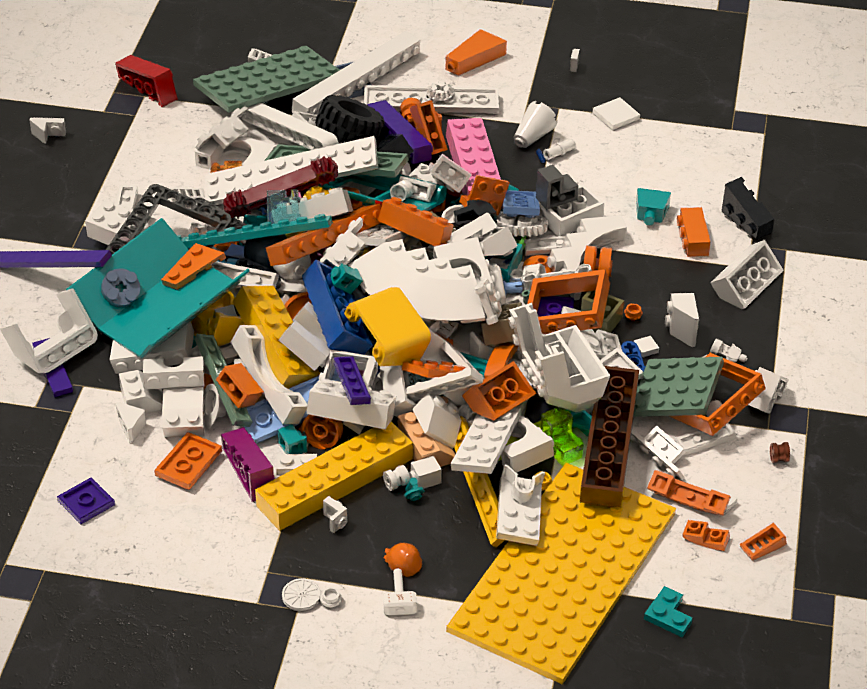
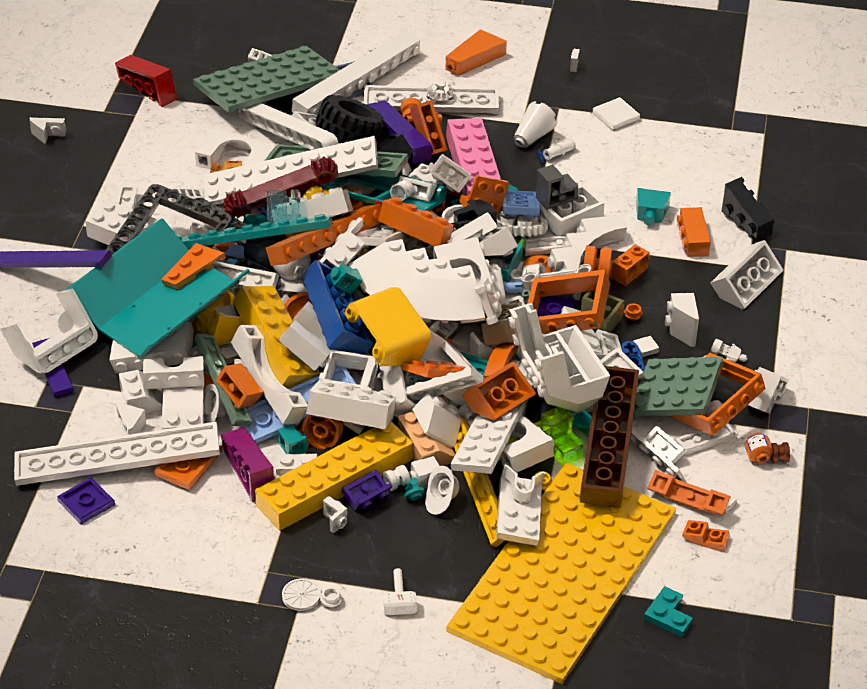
(116, 453): none -> white plate
(117, 277): sand blue plate -> none
(227, 132): white bracket -> none
(352, 380): dark purple tile -> none
(365, 490): none -> dark purple bracket
(405, 557): orange hair -> none
(441, 490): none -> white piece
(630, 265): none -> orange brick
(758, 447): none -> orange head
(766, 533): orange slope -> none

